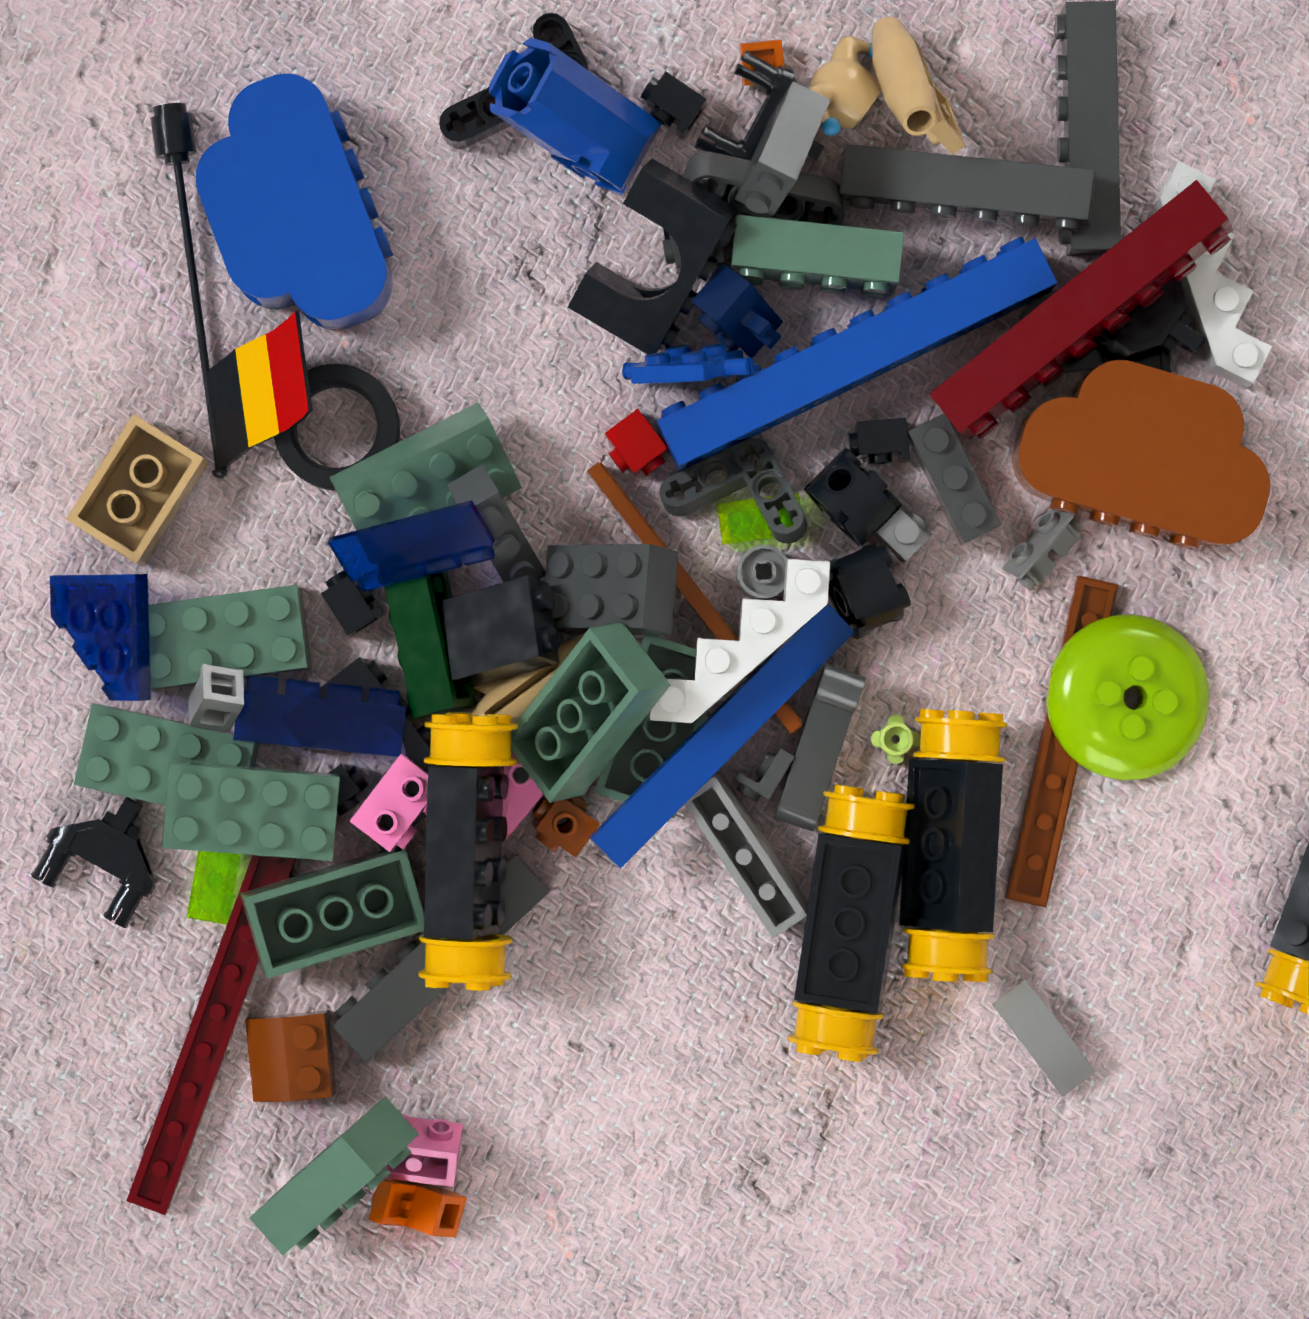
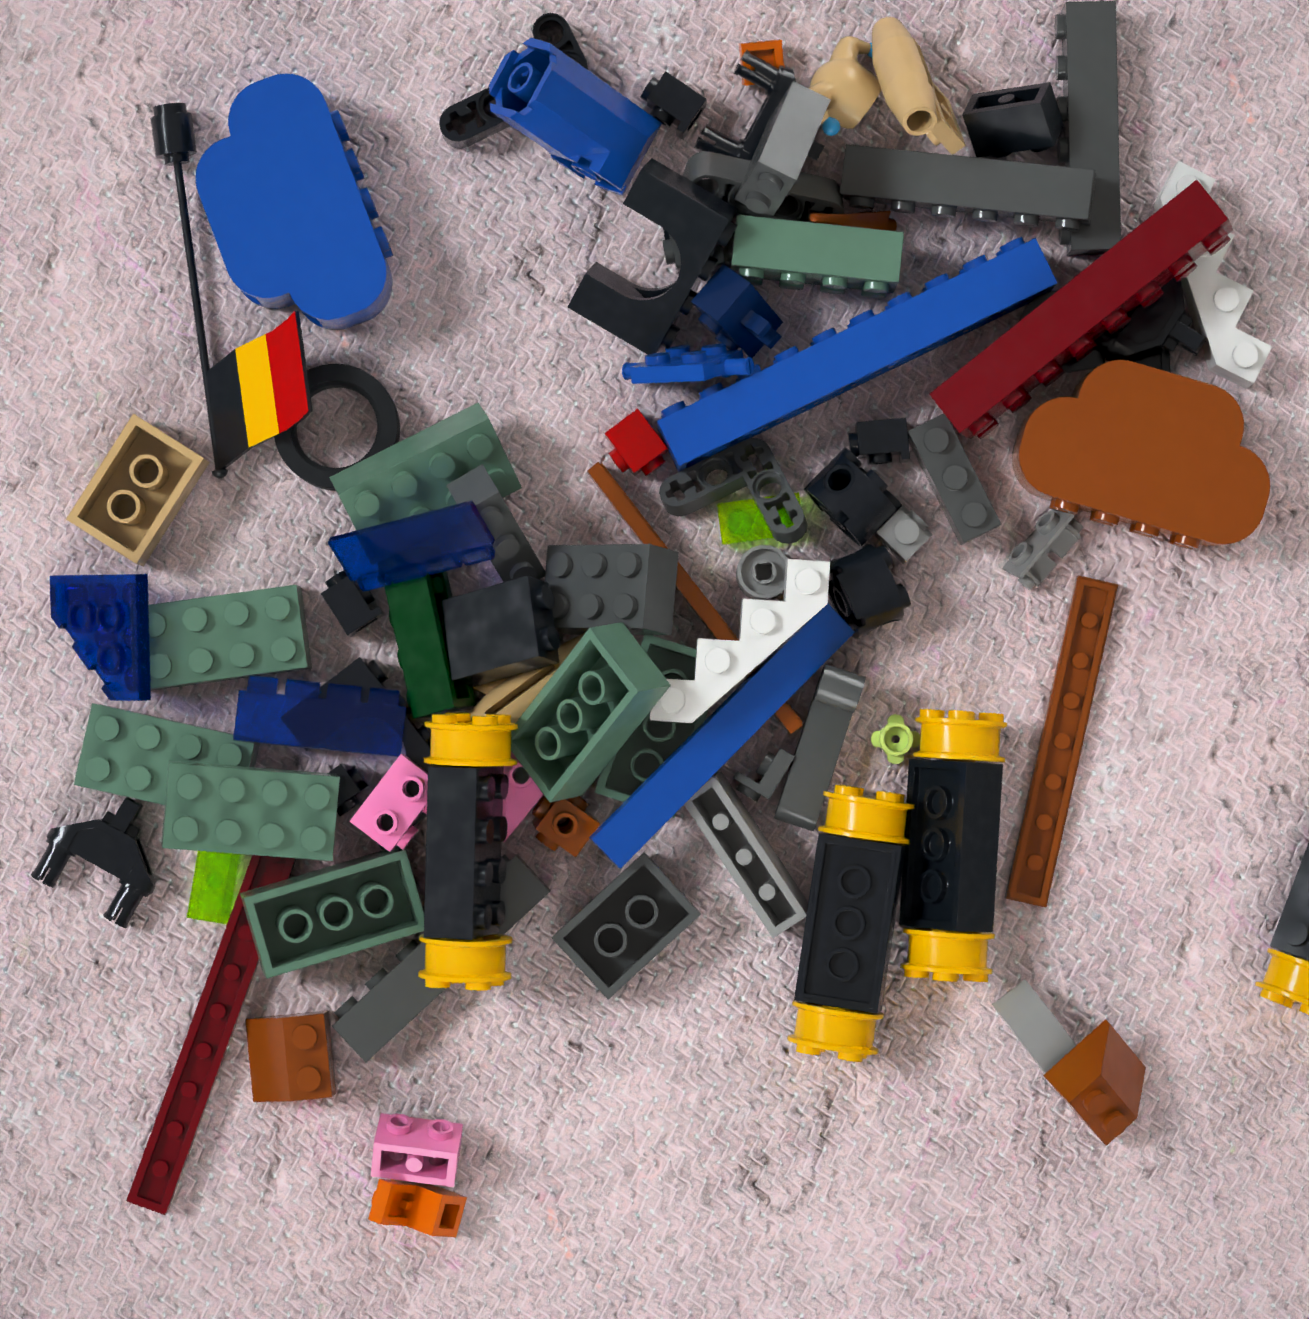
(216, 698): light grey brick -> none
(336, 1178): sand green brick -> none
(626, 925): none -> dark grey brick
(866, 219): none -> dark orange piece
(1013, 120): none -> black brick
(1089, 690): lime brick -> none
(1101, 1082): none -> dark orange slope

